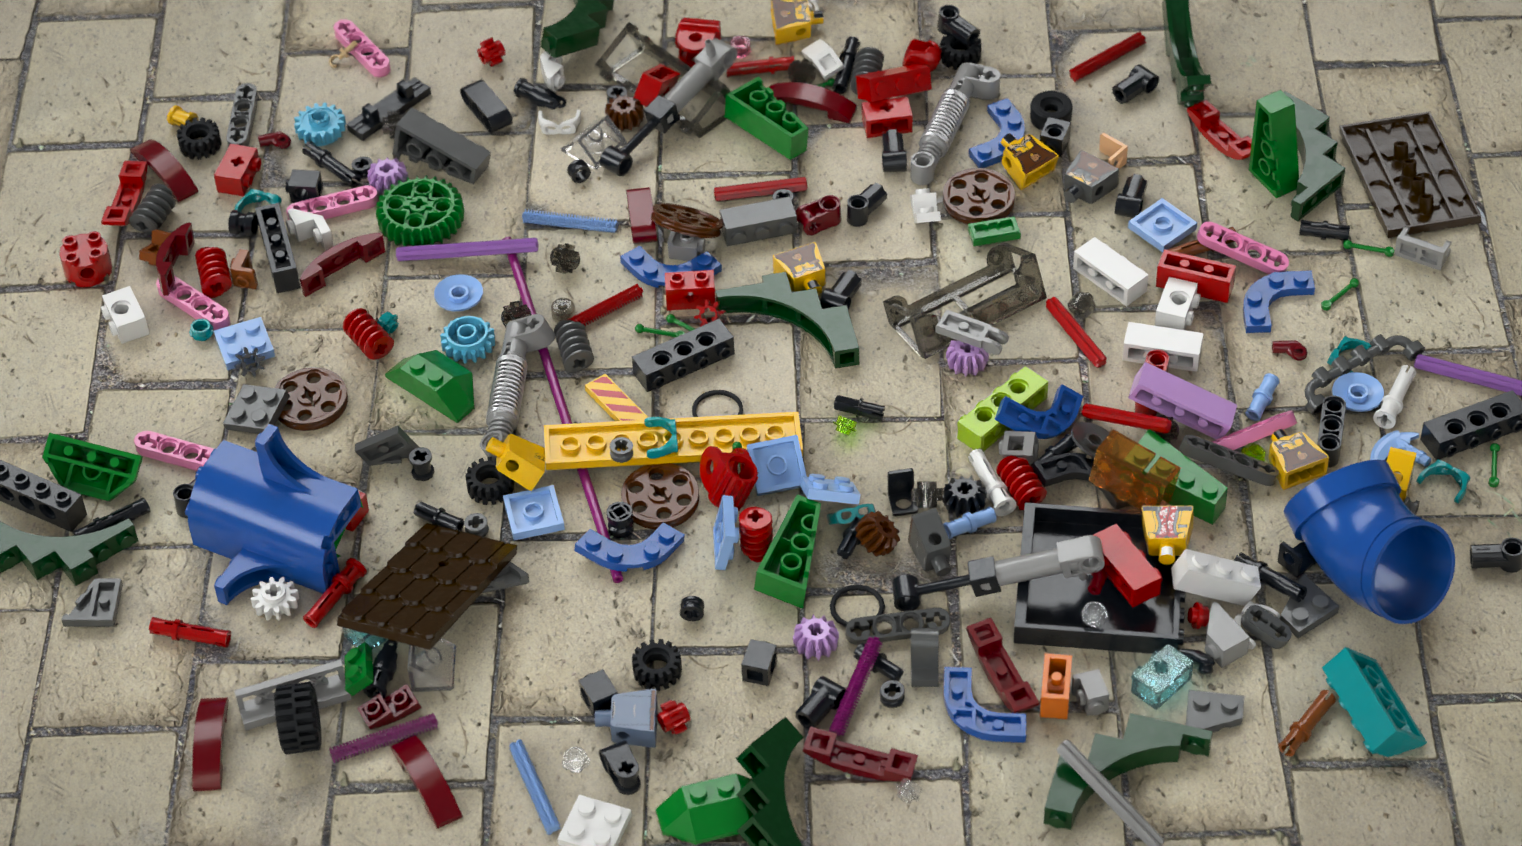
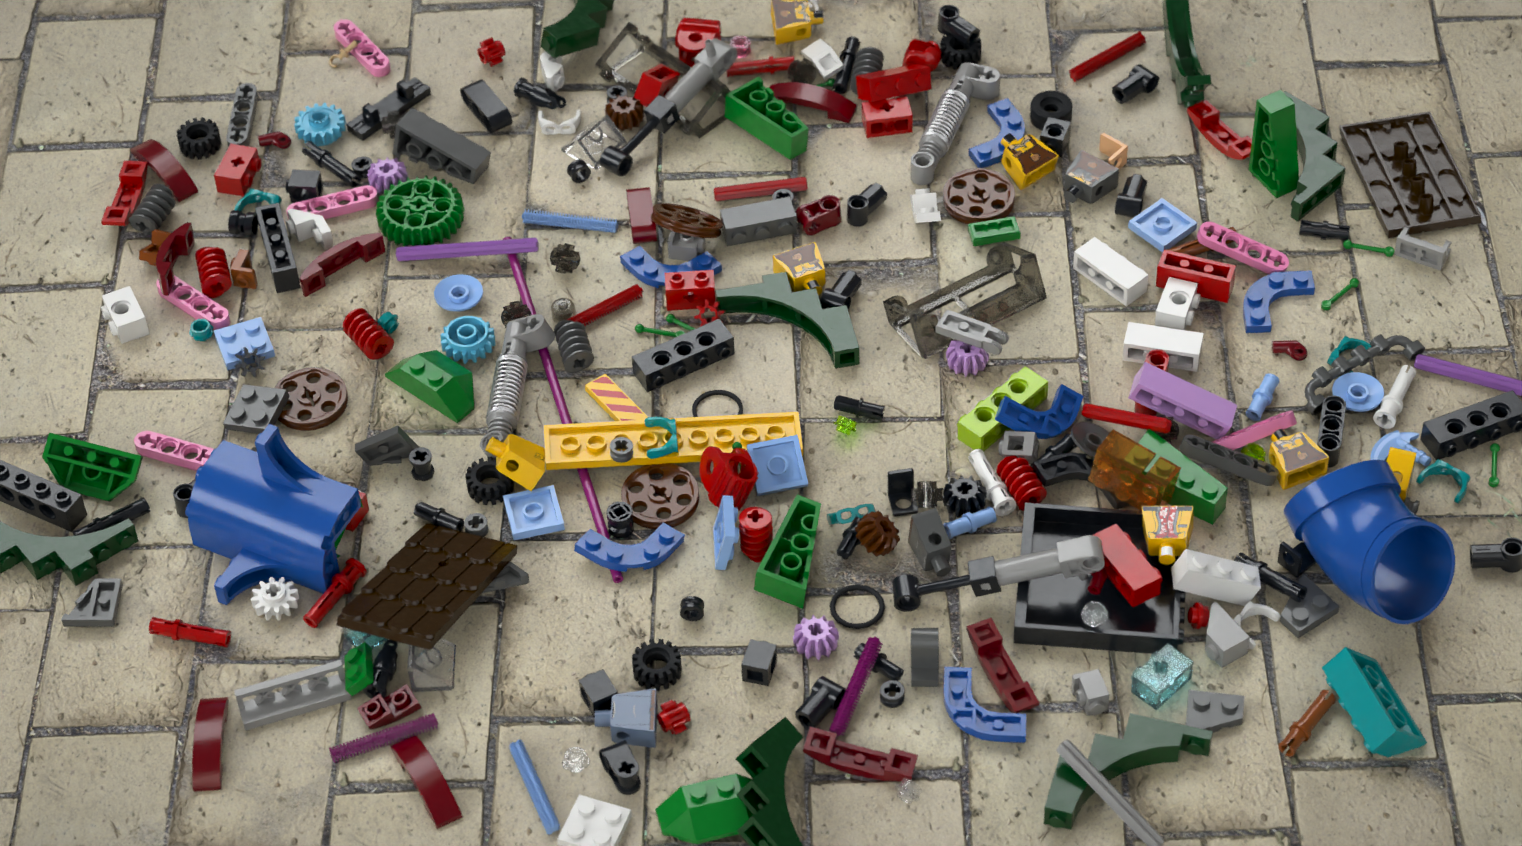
(85, 259): red brick -> none
(178, 116): yellow bush -> none
(297, 718): black tyre -> none
(837, 490): light blue plate -> none
(893, 153): black piece -> none
(896, 620): dark grey beam -> none
(1056, 686): orange brick -> none
(1076, 332): red axle -> none
(1082, 304): clear smoke piece -> none
(1198, 657): black arm -> none
(1266, 627): dark grey beam -> none

